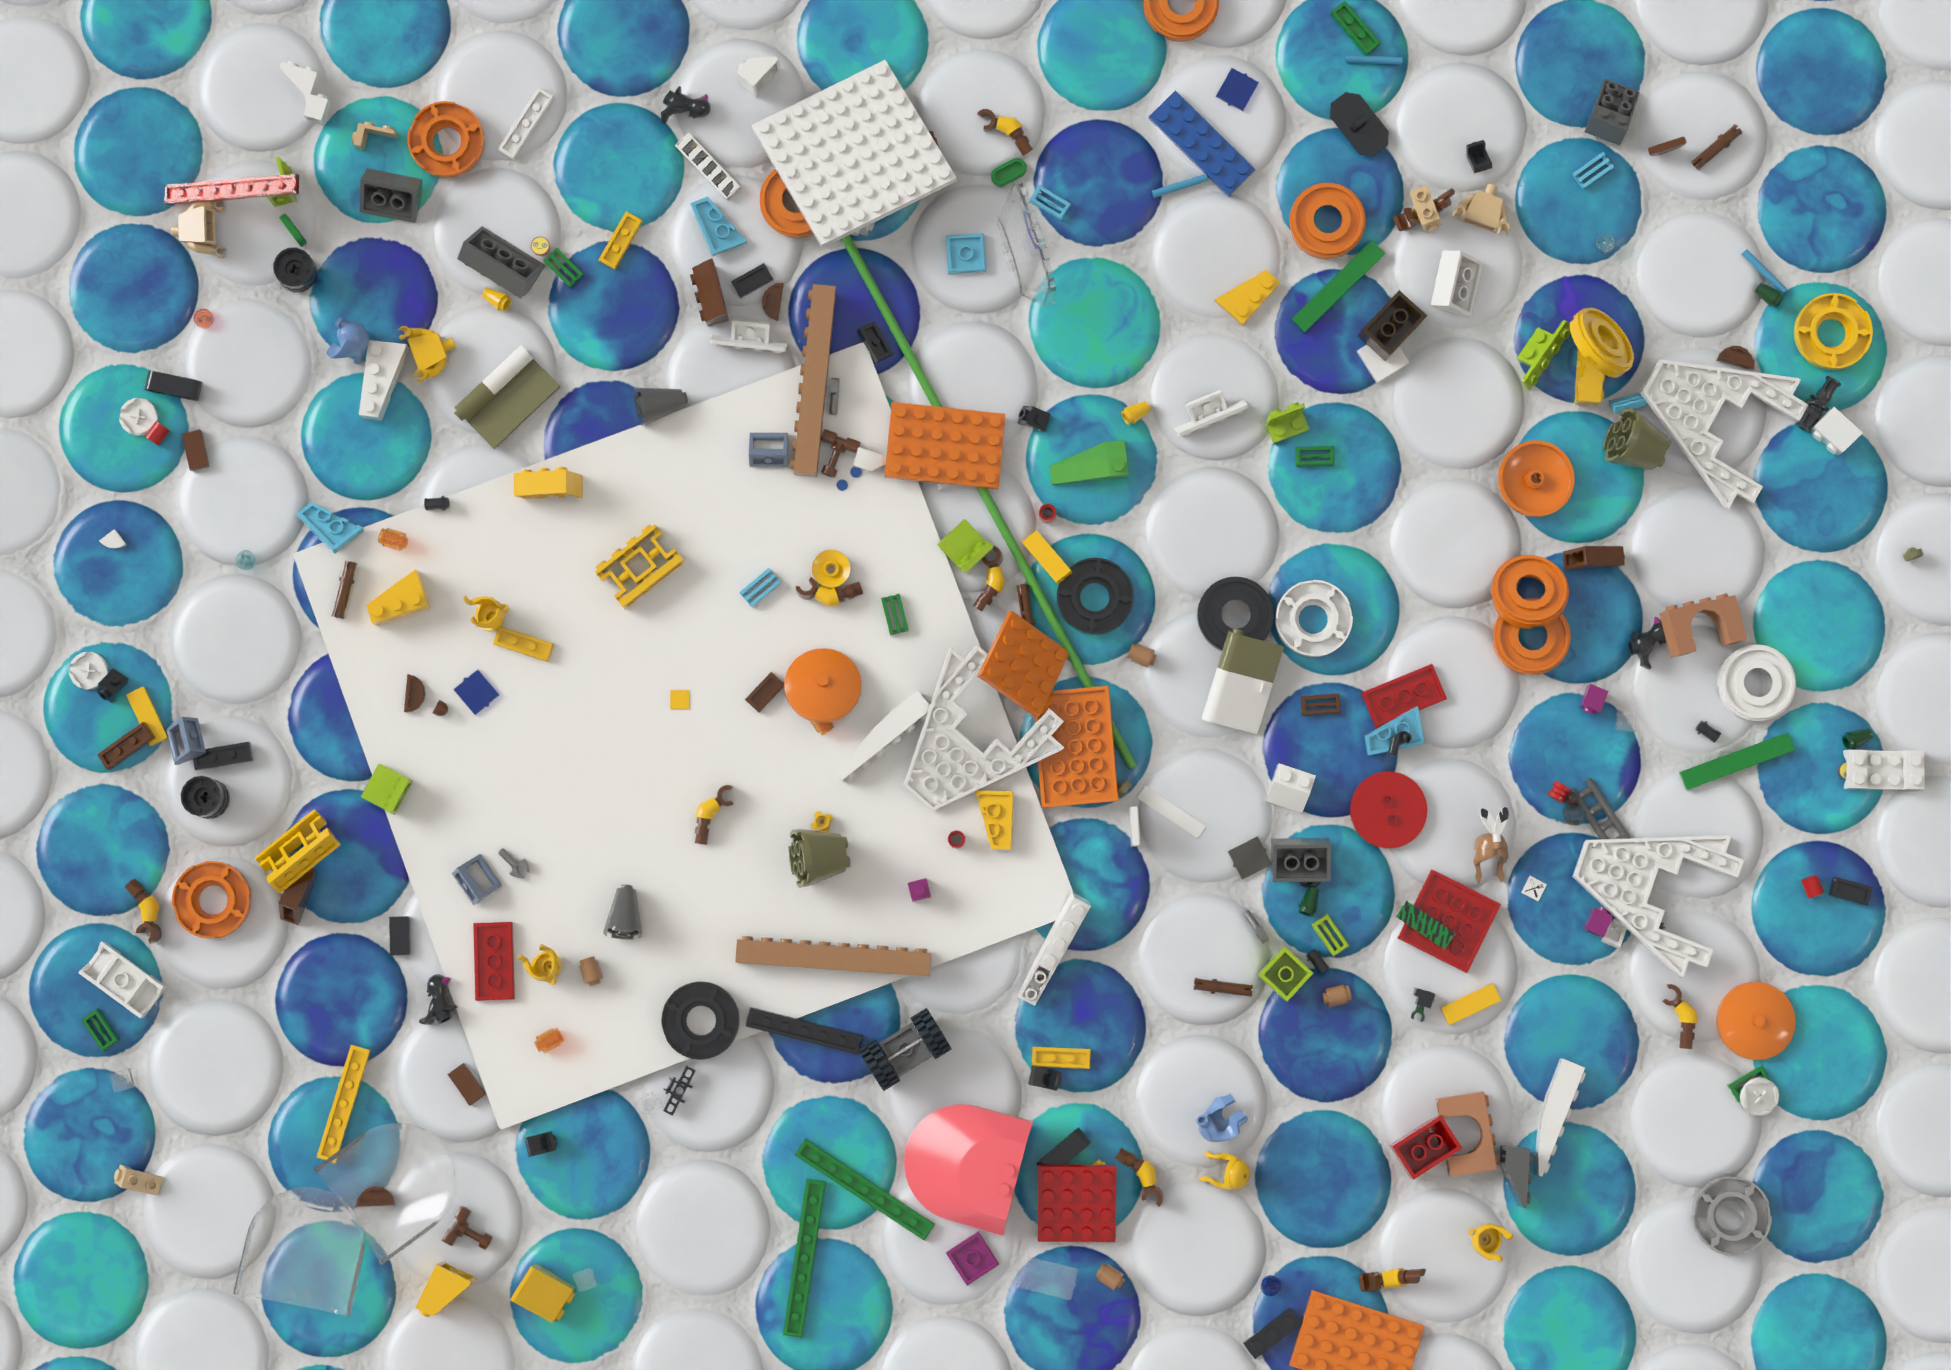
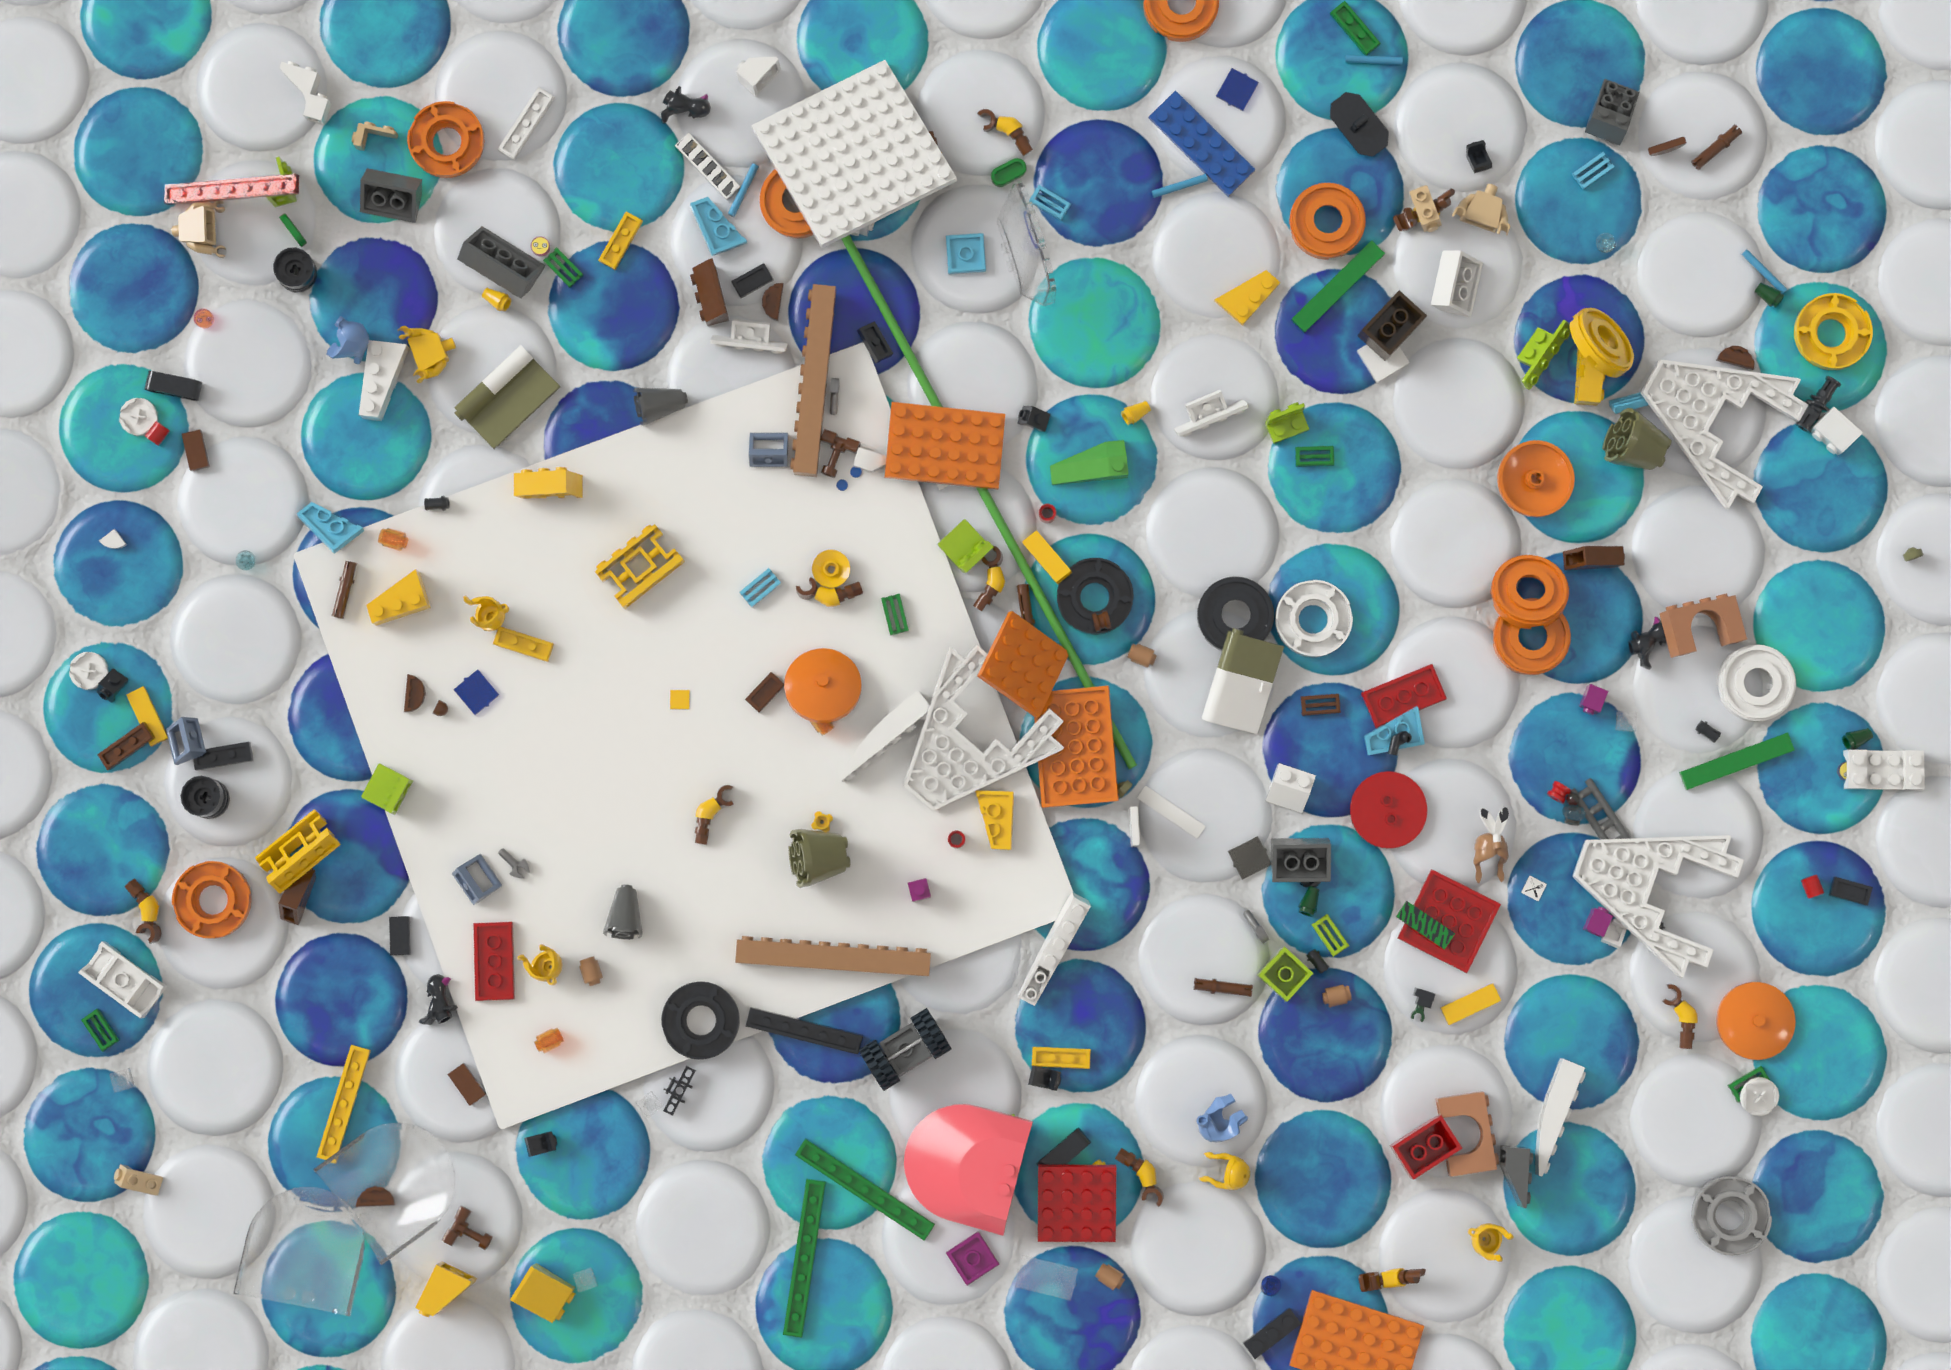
(743, 189): none -> dark azure bar
(1101, 621): none -> reddish brown wheel

